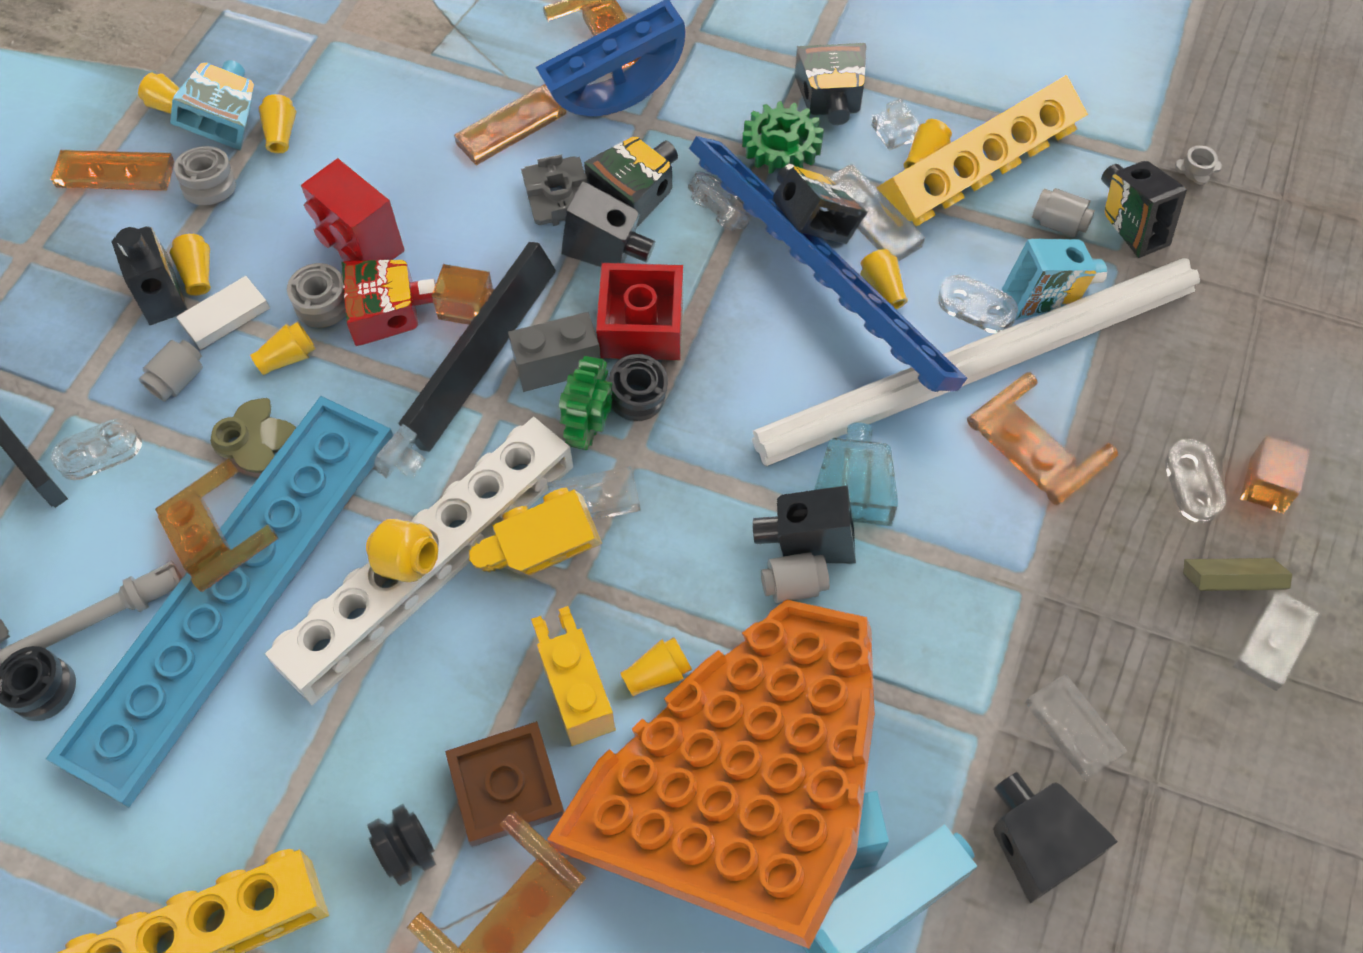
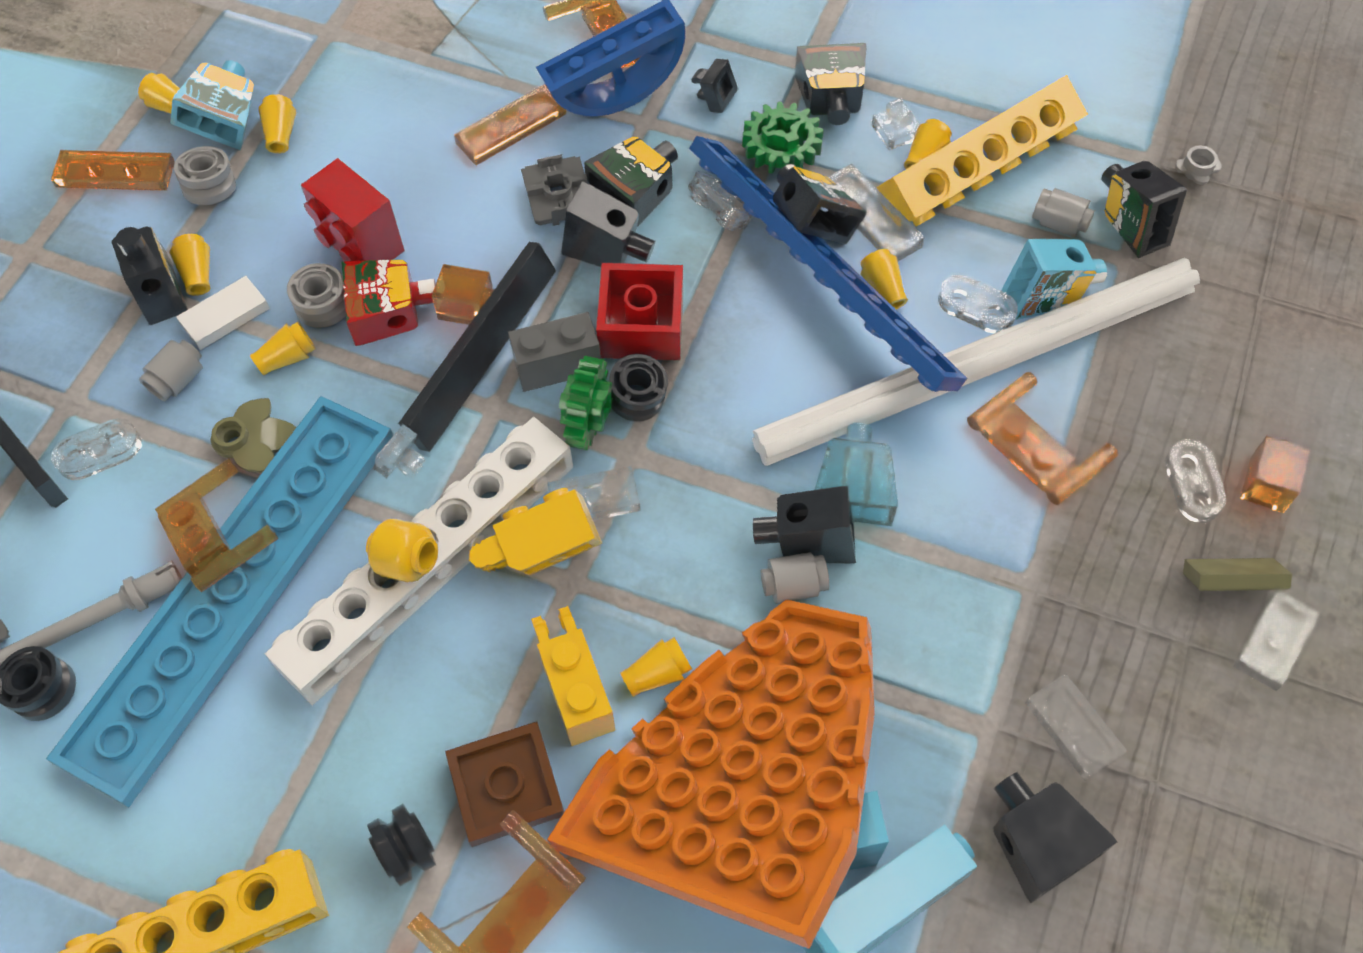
(716, 85): none -> black tile

